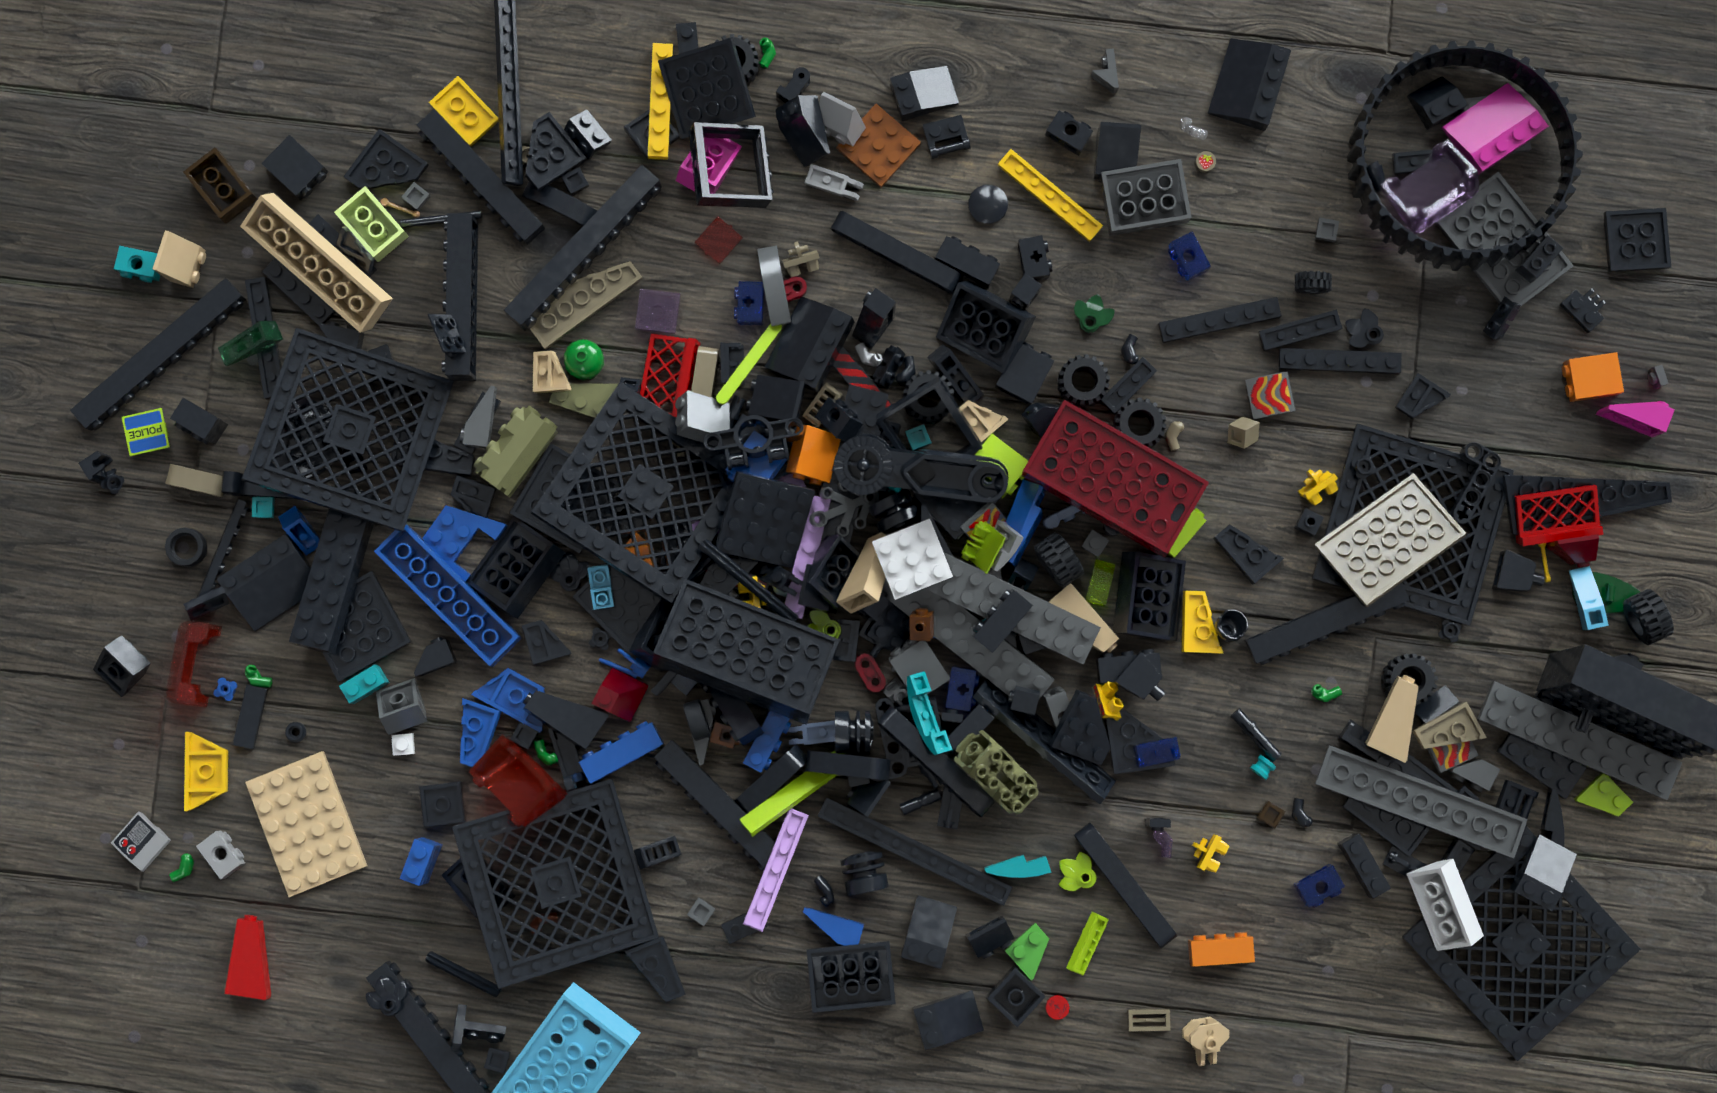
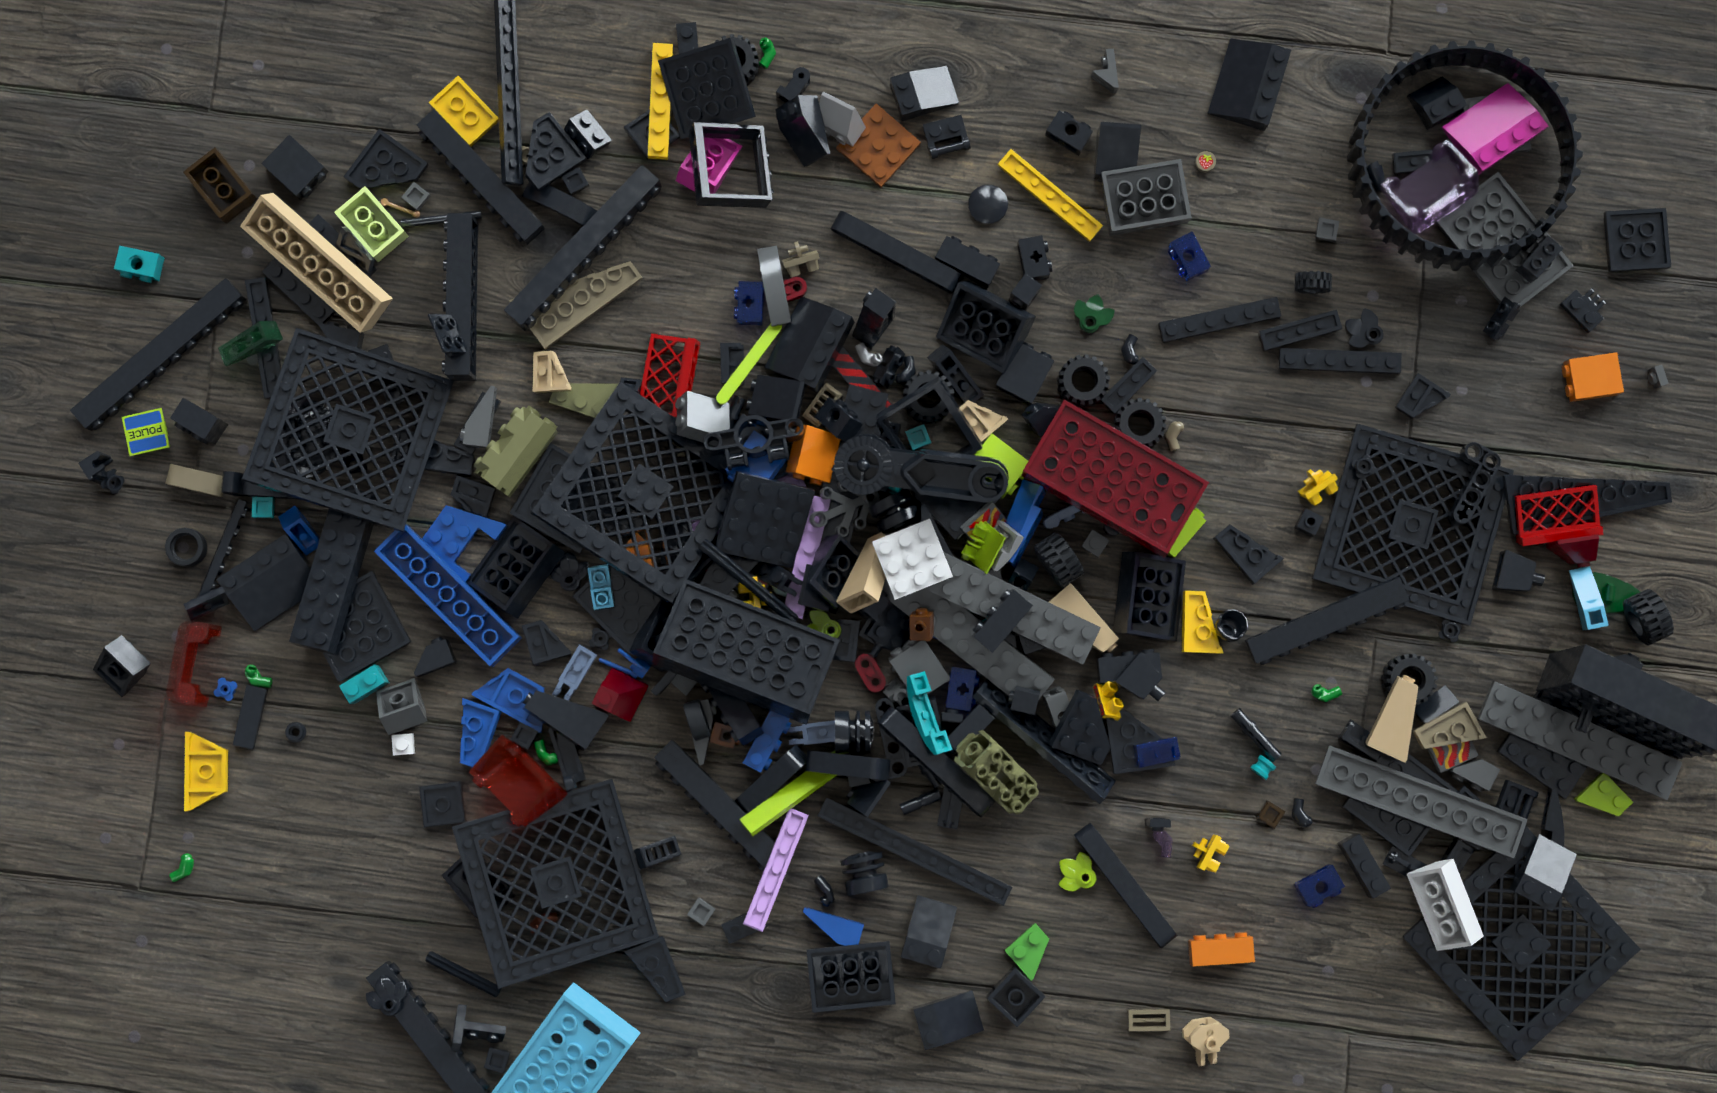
(140, 841): slope -> none
(179, 260): tan slope -> none
(210, 850): light grey brick -> none
(248, 962): red slope -> none
(306, 824): tan plate -> none
(421, 861): blue brick -> none
(575, 671): none -> sand blue hinge
(583, 359): green cylinder -> none
(622, 752): blue brick -> none
(657, 311): clear purple plate -> none
(705, 371): dark tan beam -> none
(718, 240): clear red piece -> none
(832, 182): light grey hinge -> none
(990, 936): black slope -> none
(1019, 868): teal slope -> none
(1057, 1007): red piece -> none
(1087, 943): lime plate -> none
(1100, 582): clear neon green slope -> none
(1194, 131): clear arm -> none
(1243, 432): dark tan panel -> none
(1270, 395): slope -> none
(1390, 540): plate -> none
(1547, 575): yellow hinge -> none
(1646, 417): dark pink slope -> none

